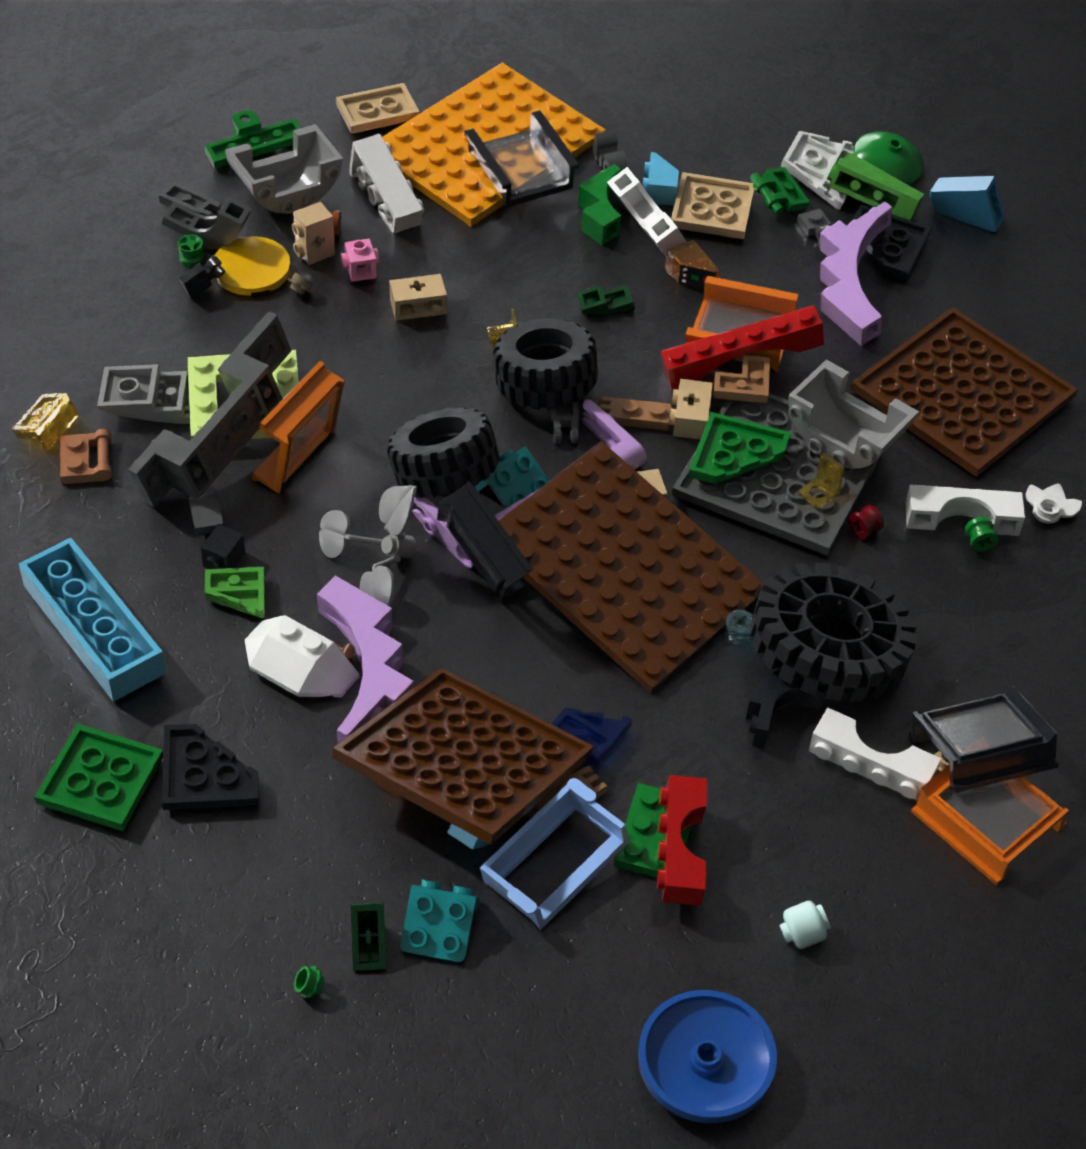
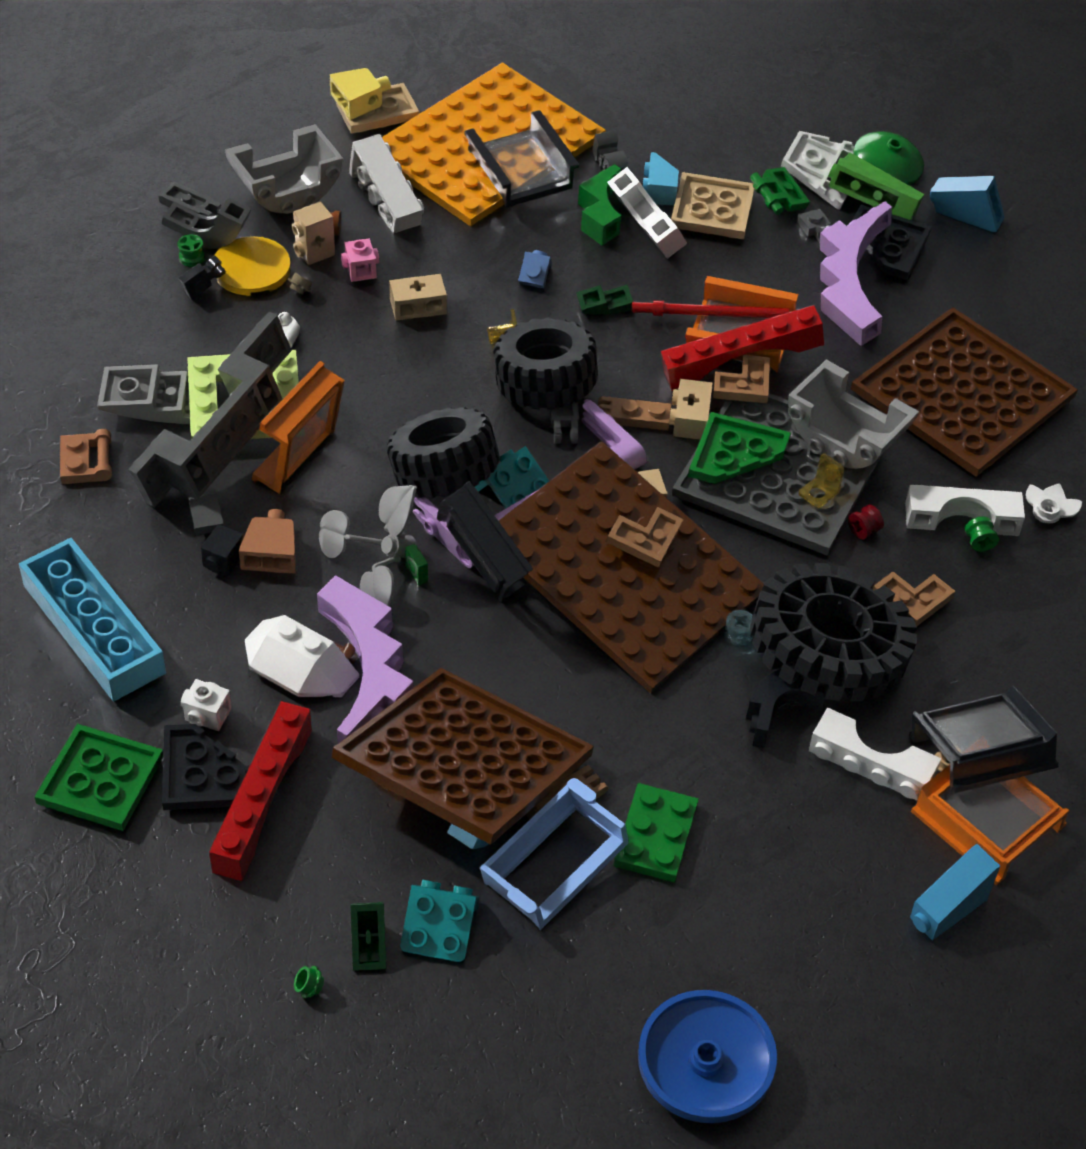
(47, 419): clear yellow bracket -> none
(206, 704): none -> white brick
(237, 589): bright green wing -> none
(242, 826): none -> red arch
(260, 139): green plate -> none
(269, 544): none -> nougat torso
(290, 327): none -> white arm
(358, 91): none -> light yellow torso
(416, 564): none -> green tile
(535, 269): none -> medium blue bracket
(593, 729): clear blue wing -> none
(647, 542): none -> medium nougat plate
(659, 308): none -> red bar
(683, 872): red arch -> none
(690, 265): clear orange slope -> none
(805, 924): light aqua head -> none
(923, 599): none -> medium nougat plate
(955, 893): none -> dark azure slope

